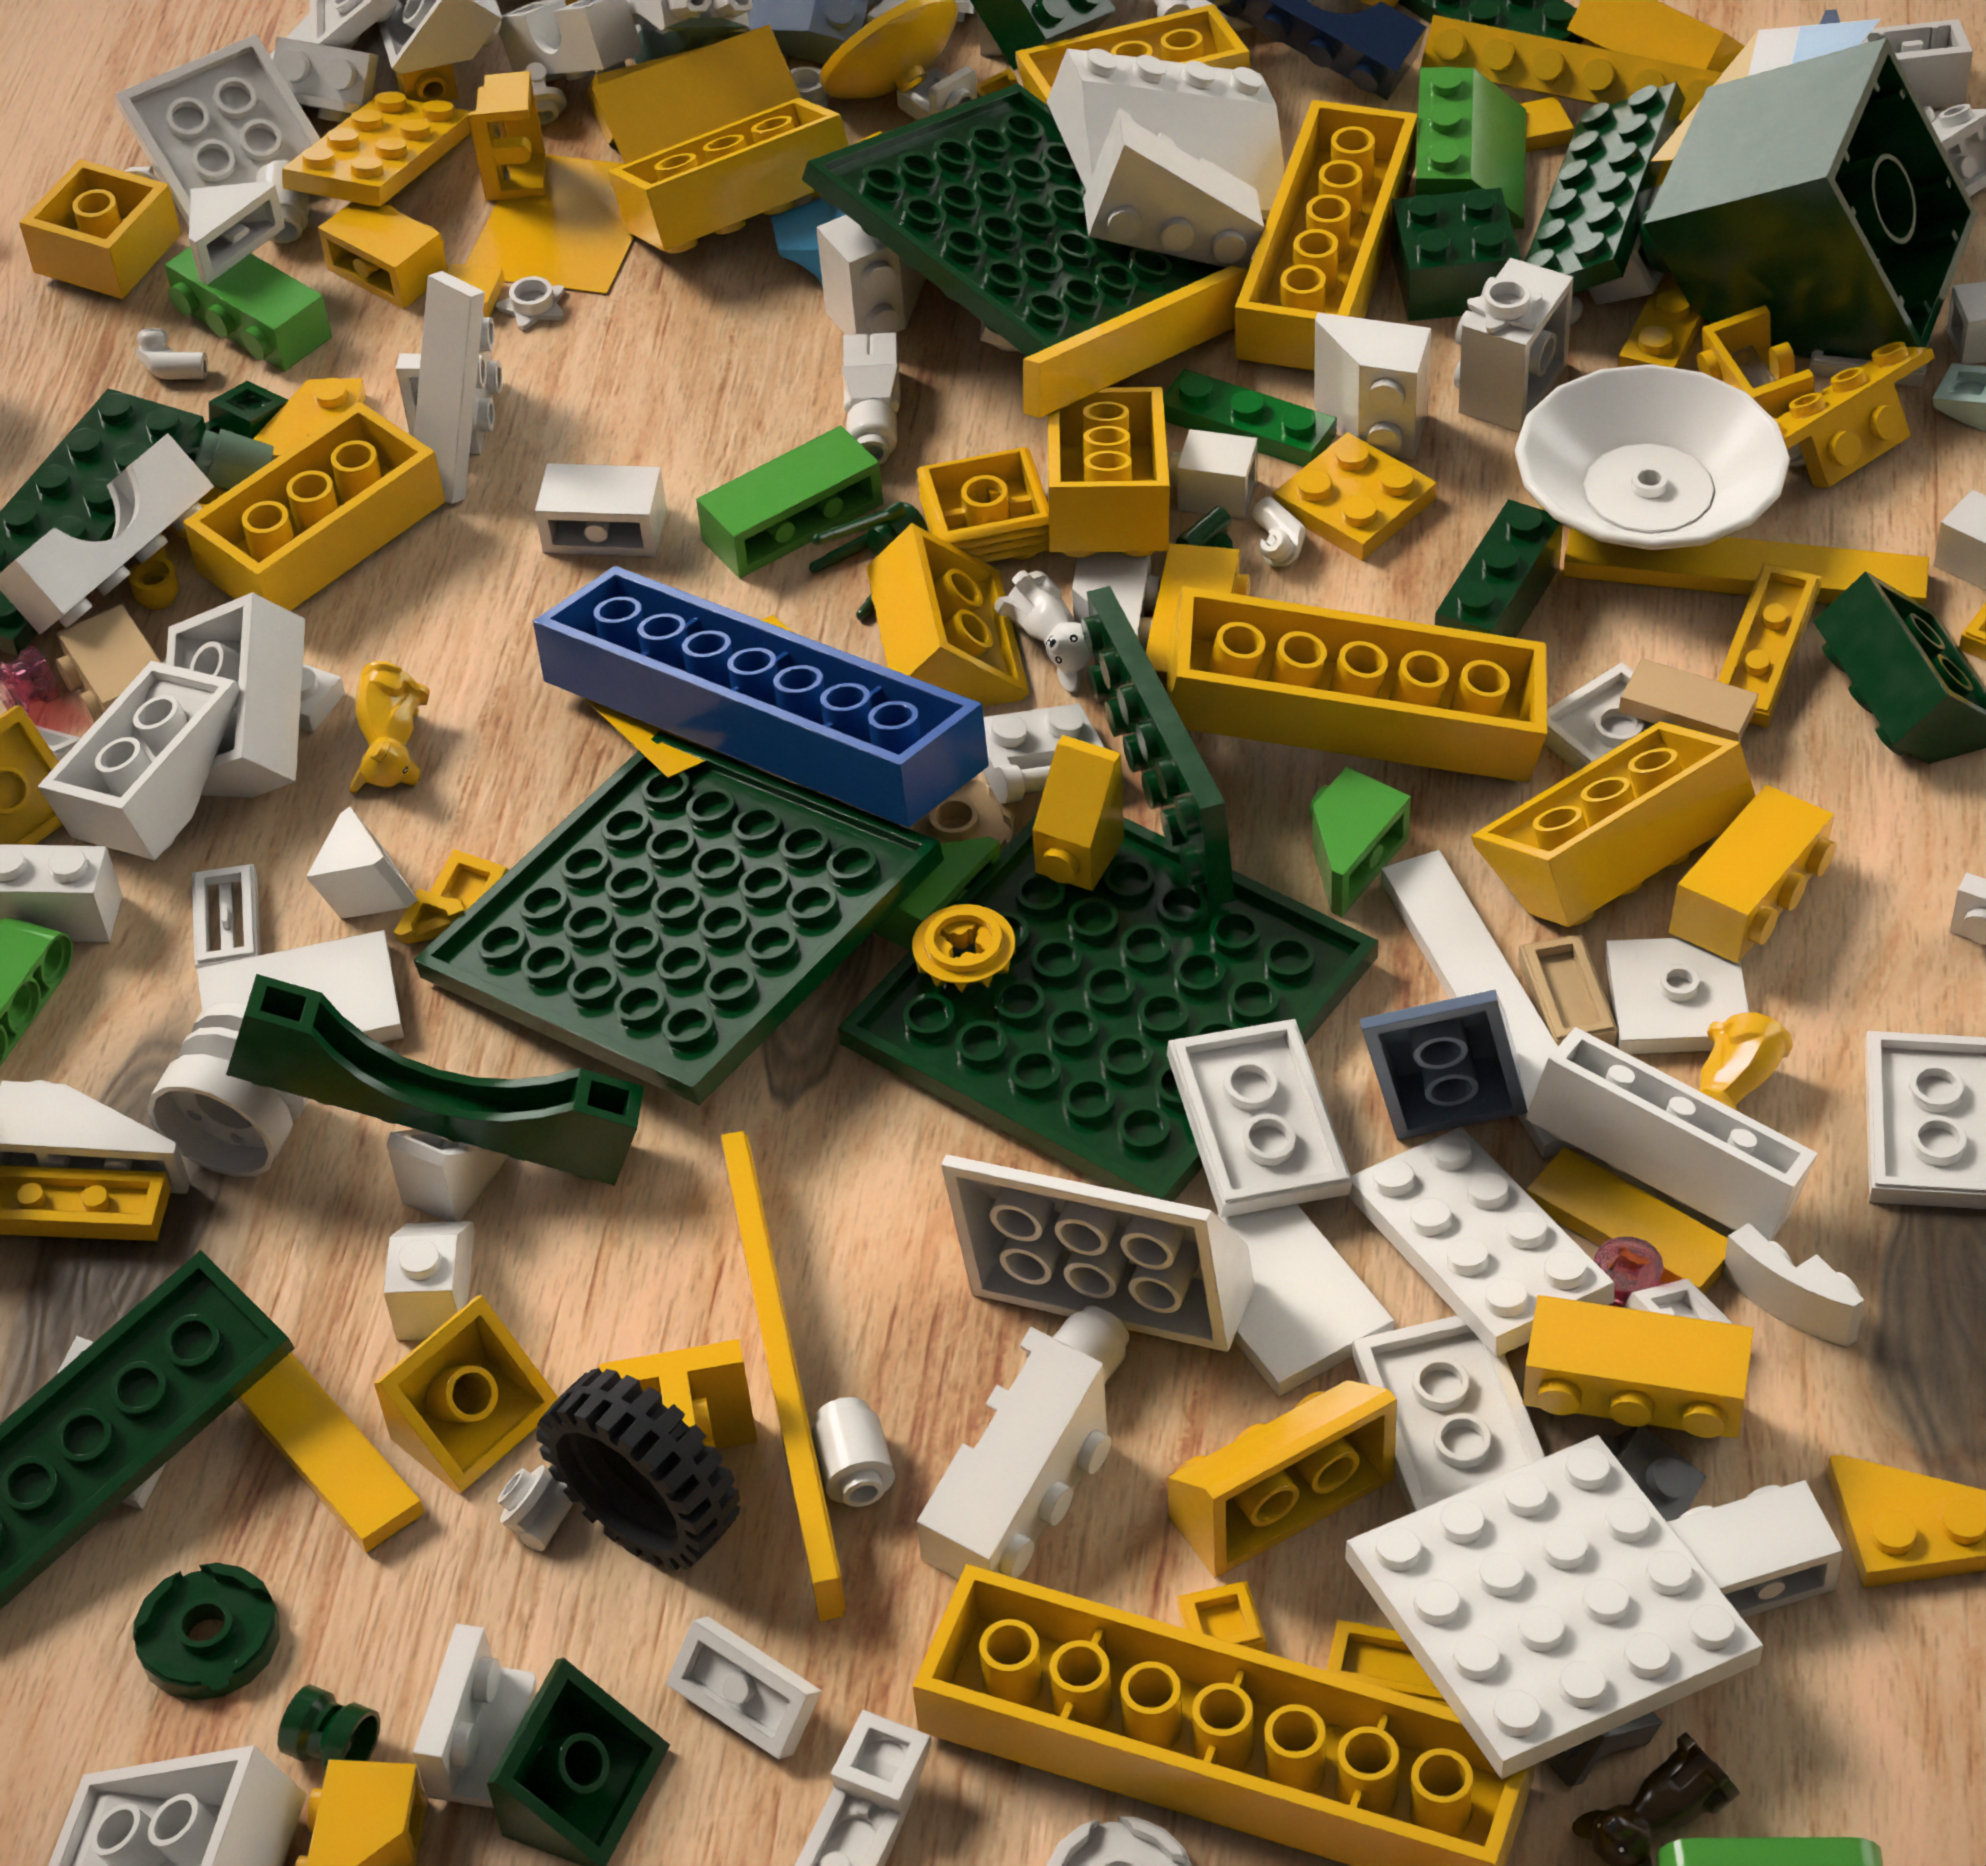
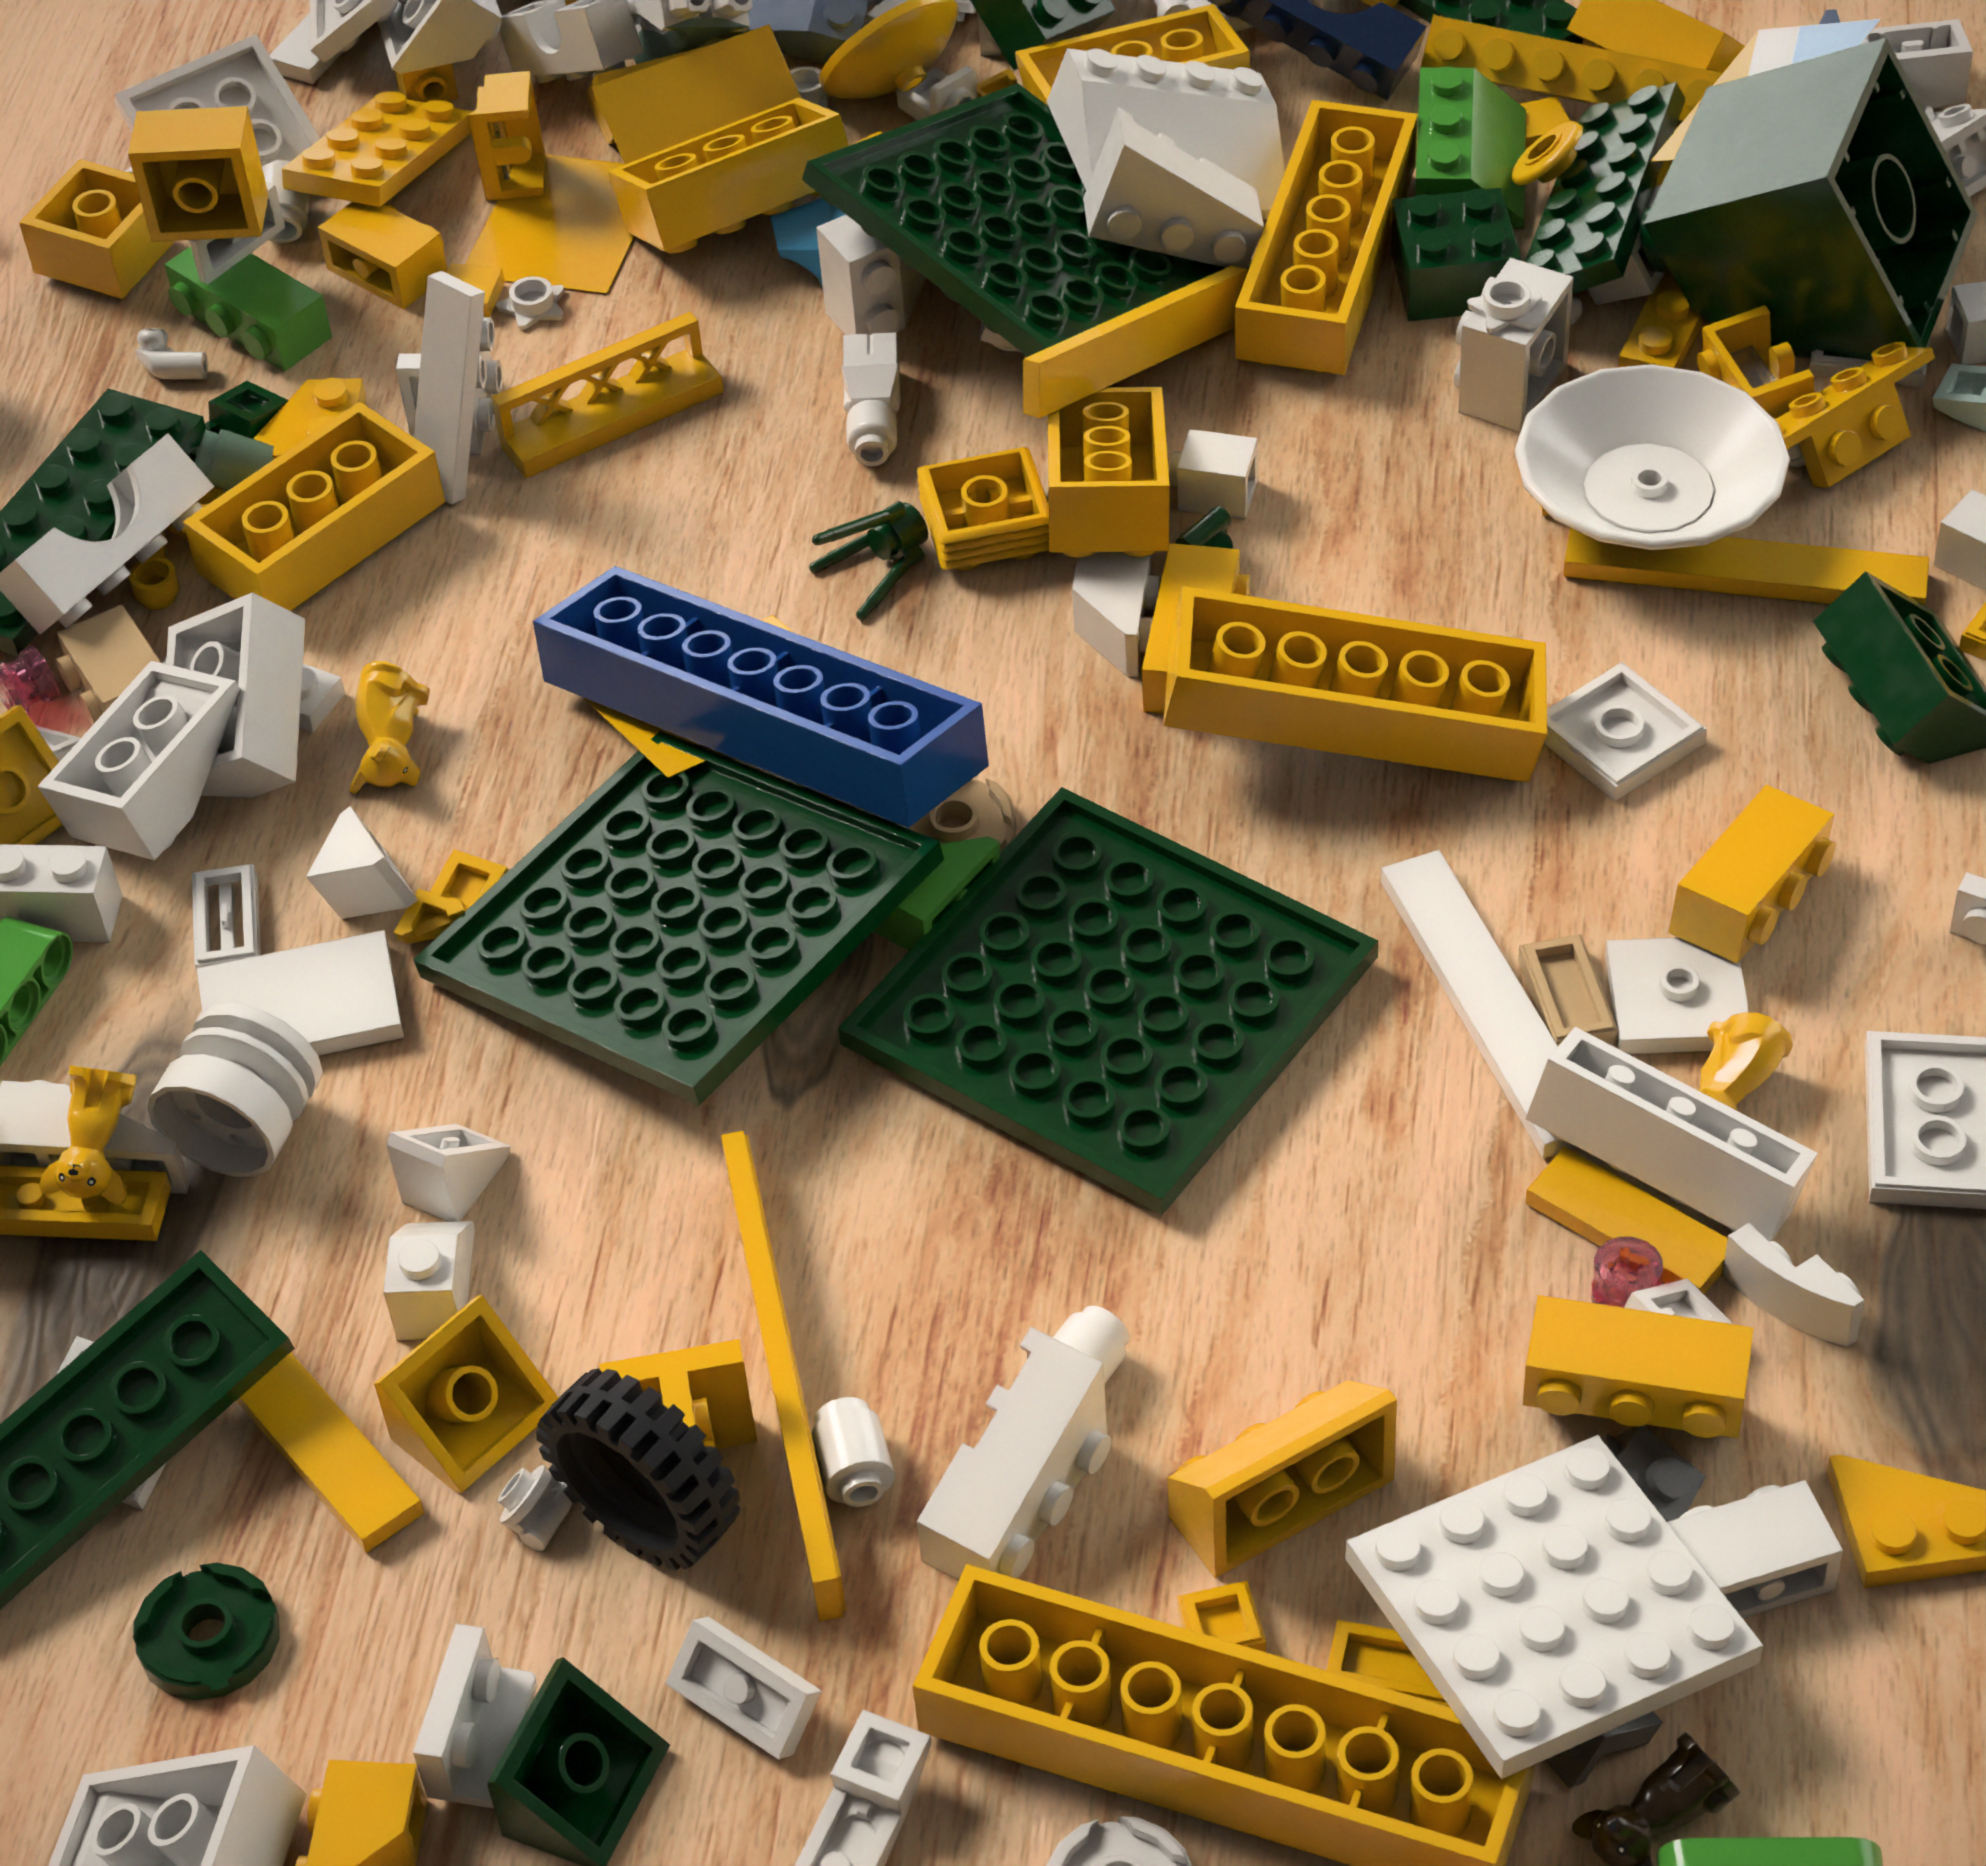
(91, 1122): none -> yellow animal
(198, 173): none -> yellow brick
(308, 1049): dark green arch -> none
(326, 76): white bracket -> none
(327, 1730): dark green wheel -> none
(549, 100): white plate -> none
(601, 510): white brick -> none
(606, 405): none -> yellow fence
(789, 501): bright green brick -> none
(942, 619): yellow slope -> none
(956, 928): yellow gear -> none
(1024, 745): white plate -> none
(1040, 611): white animal -> none
(1079, 814): yellow slope -> none
(1084, 1245): white slope -> none
(1158, 747): dark green plate -> none
(1221, 407): green plate -> none
(1258, 1118): white tile -> none
(1284, 531): white arm -> none
(1303, 1299): white tile -> none
(1355, 834): bright green slope -> none
(1356, 495): yellow plate -> none
(1373, 380): white slope -> none
(1445, 1064): sand blue slope -> none
(1455, 1408): white plate -> none
(1476, 1237): white plate -> none
(1505, 573): dark green brick -> none
(1548, 155): none -> yellow piece
(1617, 821): yellow slope -> none
(1687, 701): tan tile -> none
(1770, 635): yellow tile -> none

